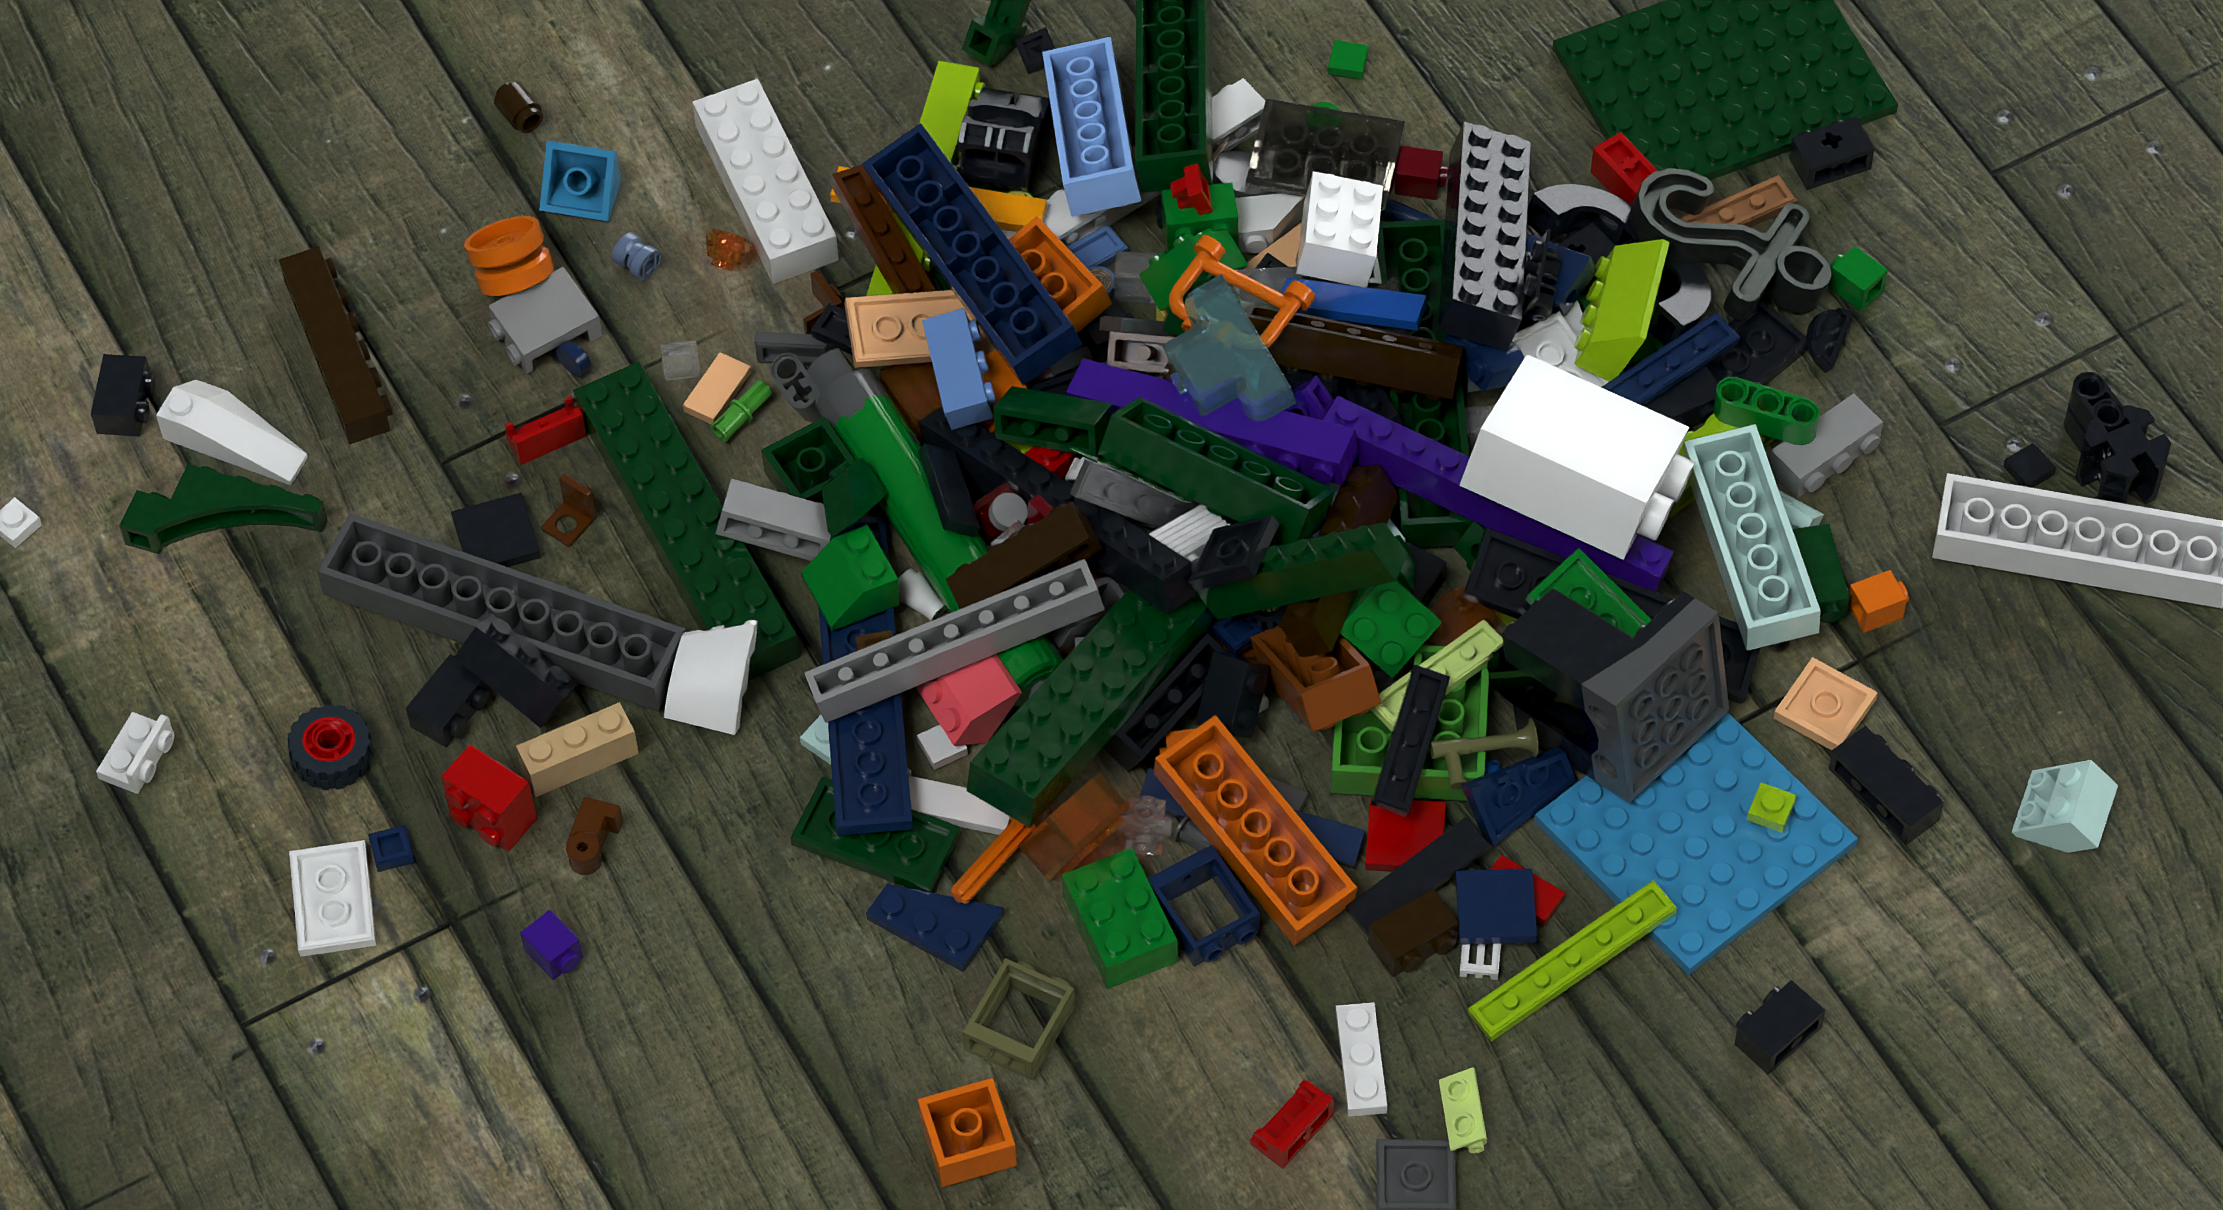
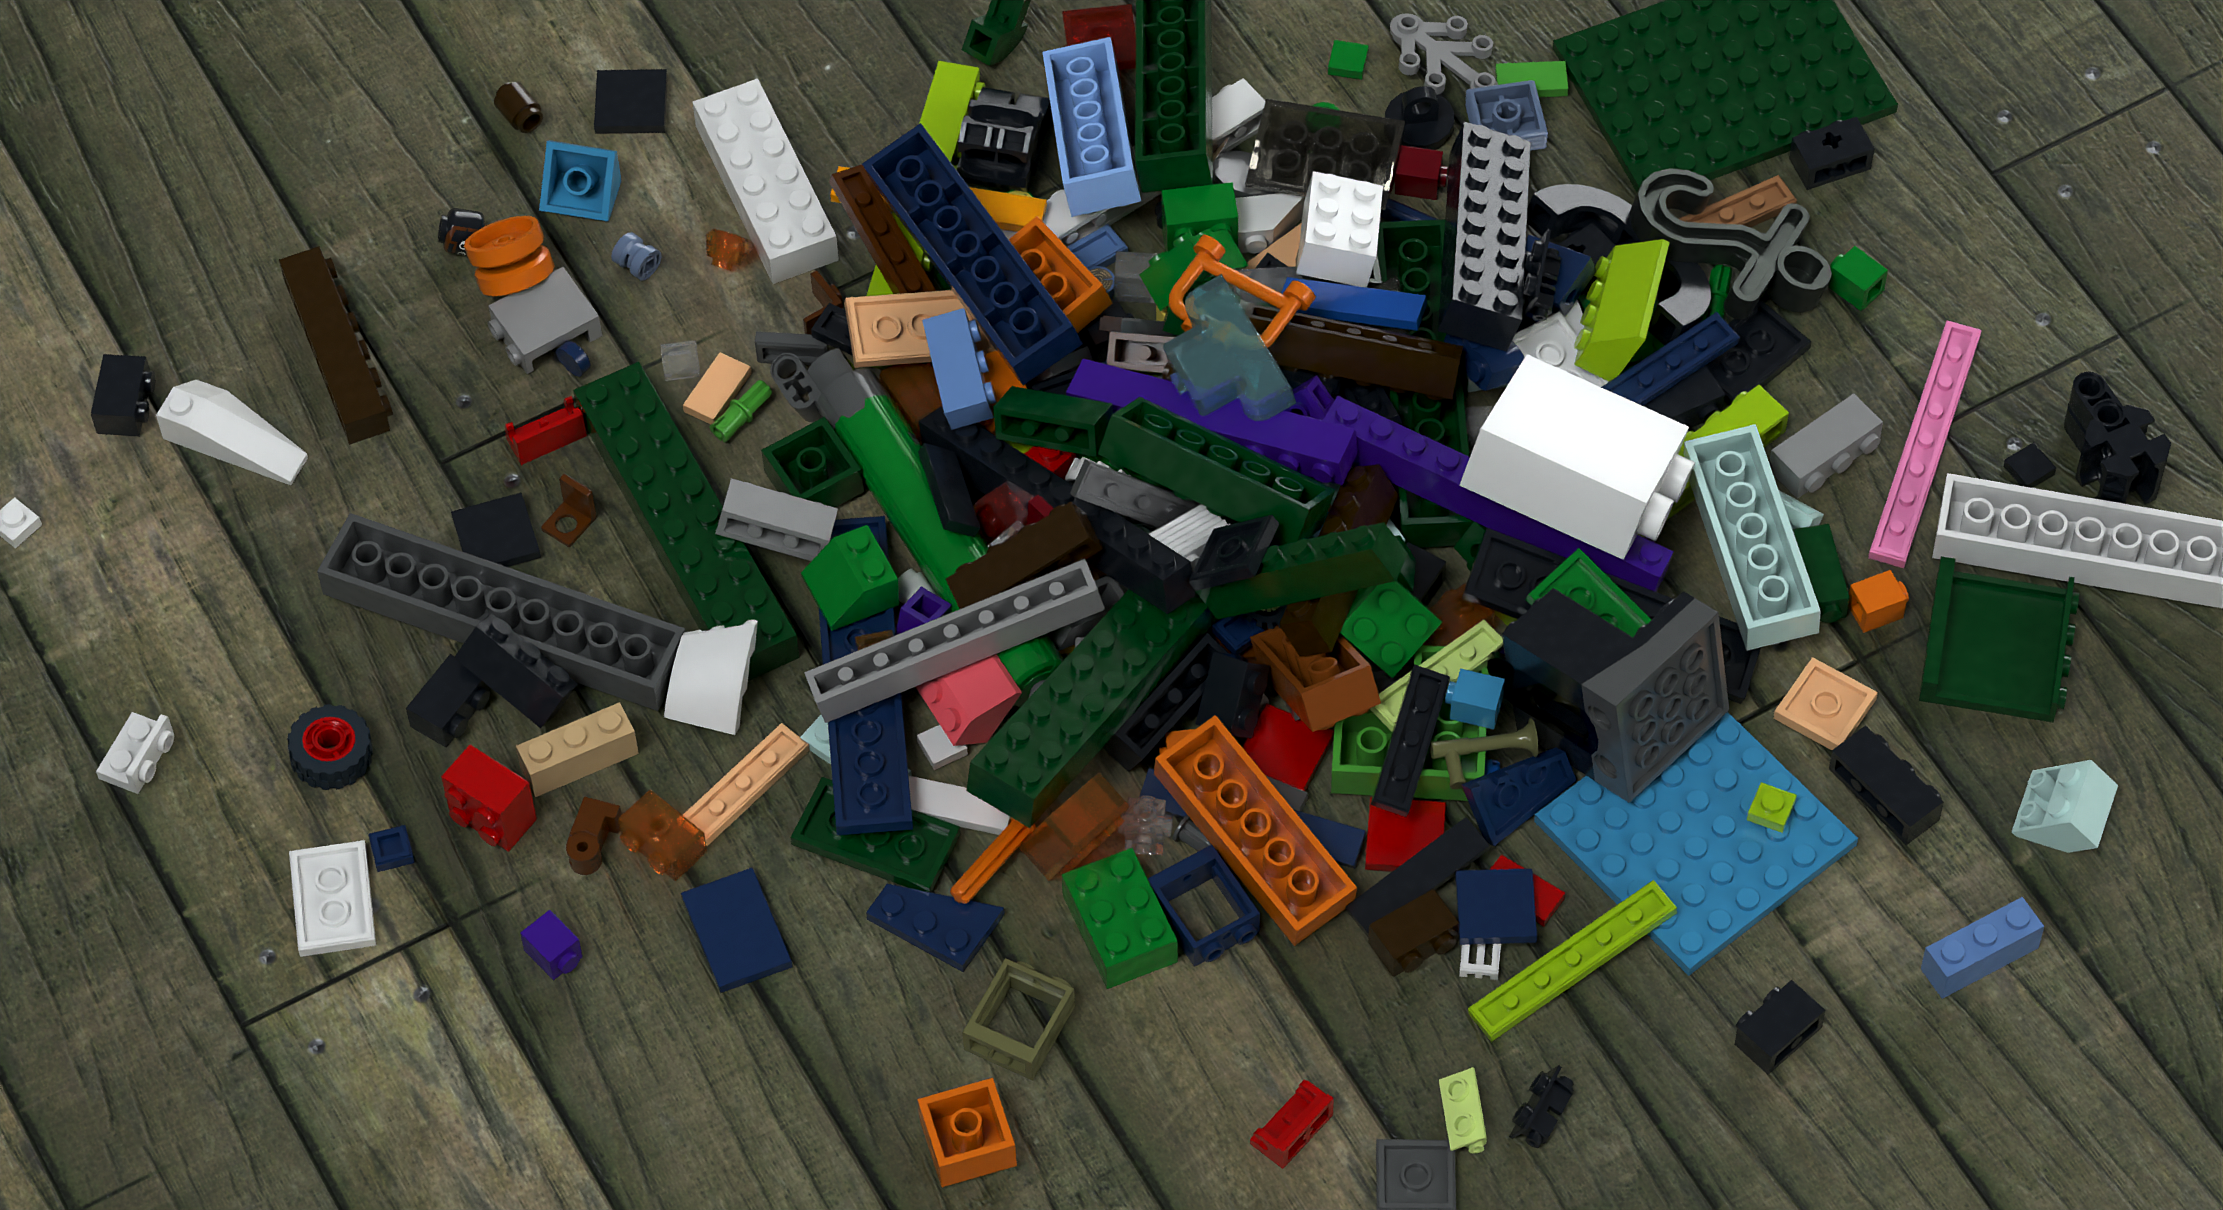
(213, 502): dark green arch -> none
(457, 227): none -> black head
(630, 101): none -> black tile
(662, 835): none -> clear orange brick
(736, 930): none -> dark blue tile
(747, 782): none -> light nougat tile
(850, 494): dark green slope -> none
(921, 609): none -> dark purple brick
(1006, 510): light grey tile -> none
(1031, 49): black tile -> none
(1100, 23): none -> clear red plate
(1129, 474): sticker -> none
(1192, 190): red tile -> none
(1287, 747): none -> red tile
(1361, 1059): white plate -> none
(1411, 30): none -> light grey plant
(1426, 117): none -> black tile
(1475, 698): none -> dark azure brick
(1509, 110): none -> sand blue brick
(1532, 1117): none -> black hinge
(1548, 76): none -> bright green tile
(1620, 167): red hinge -> none
(1719, 283): none -> green axle
(1784, 410): green beam -> none
(1826, 336): black tile -> none
(1925, 444): none -> bright pink tile
(1982, 947): none -> medium blue brick
(1998, 644): none -> dark green panel

